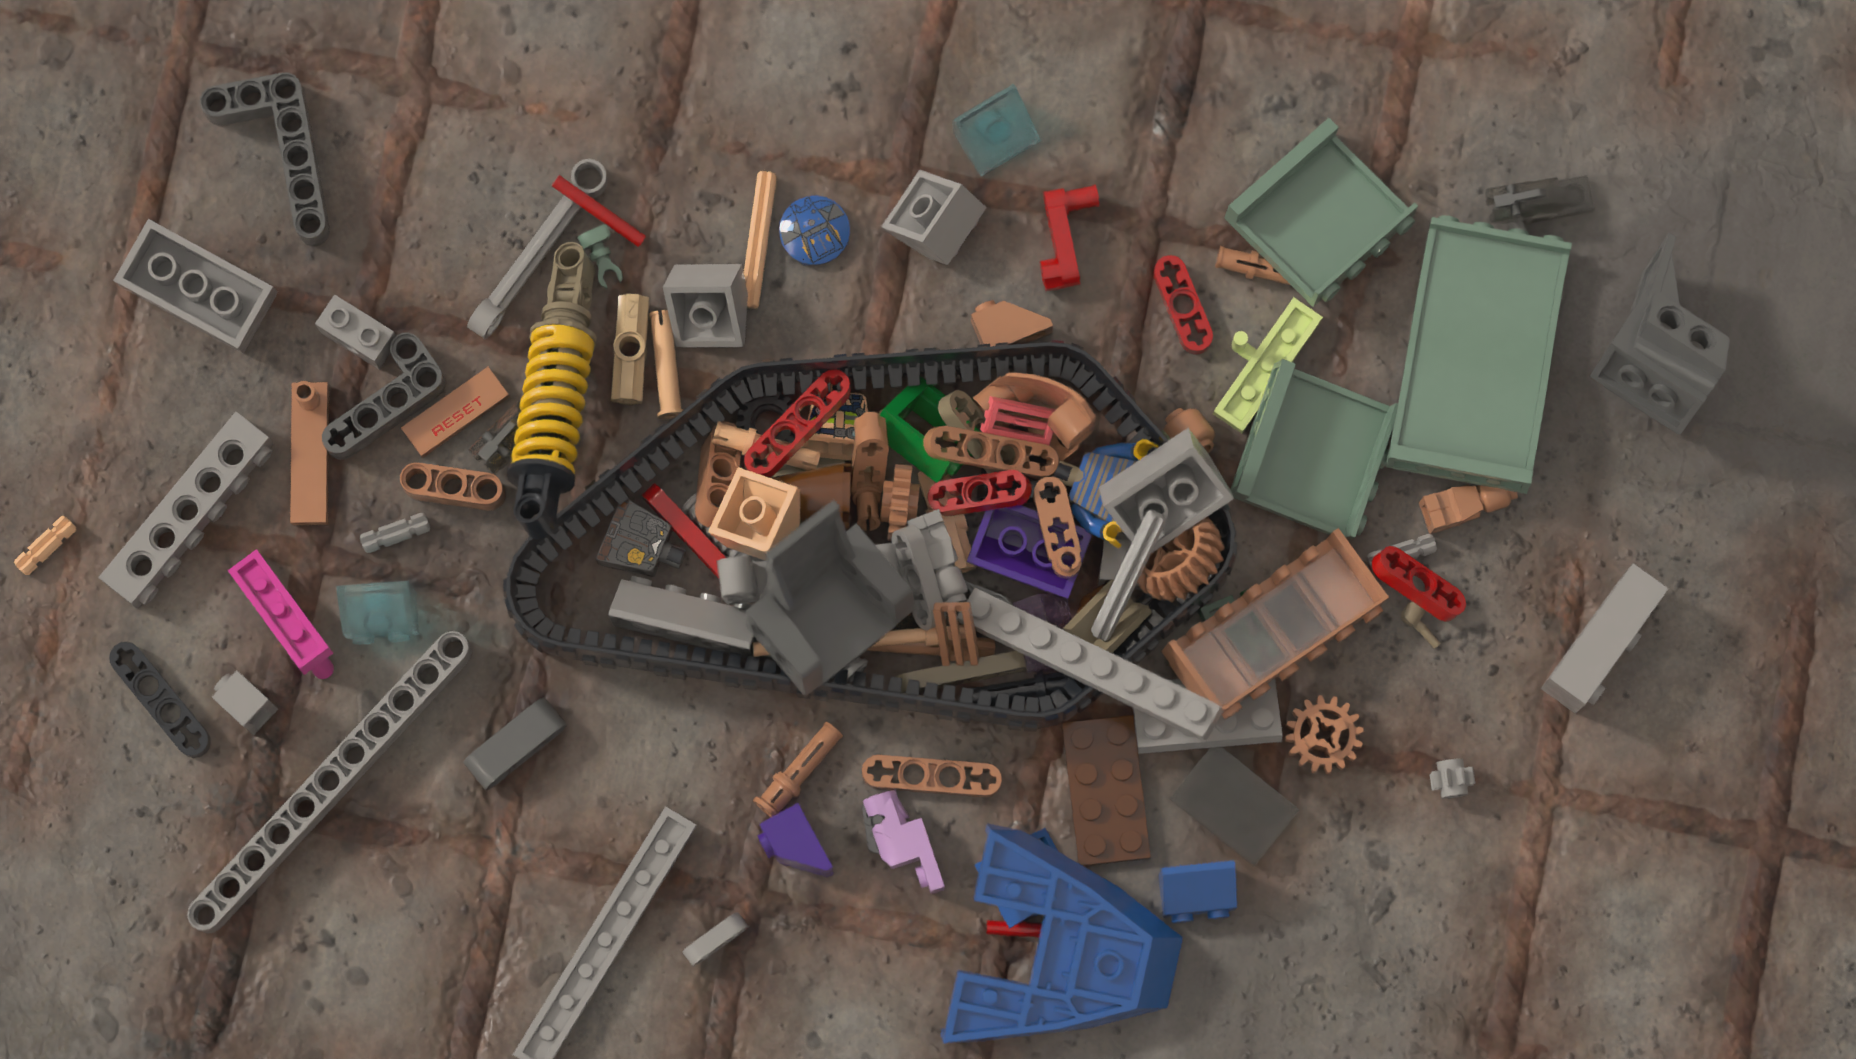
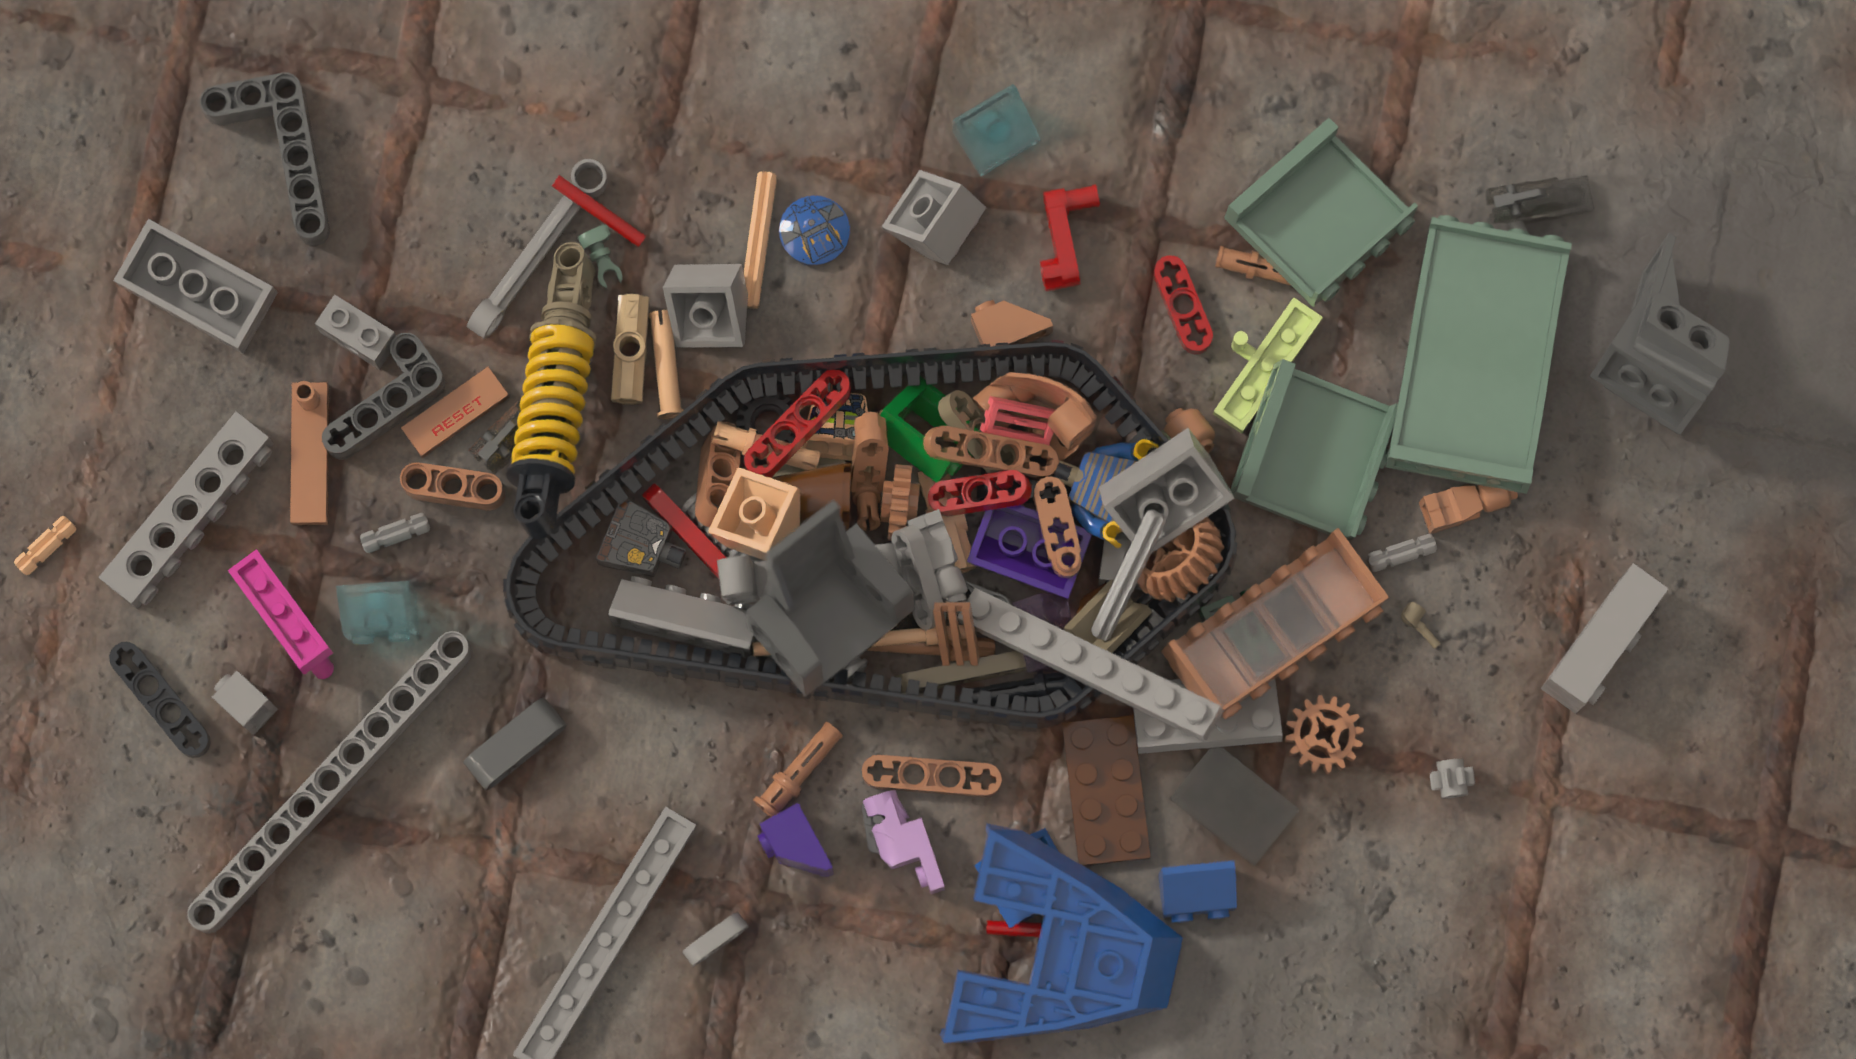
(1403, 583): red beam -> none

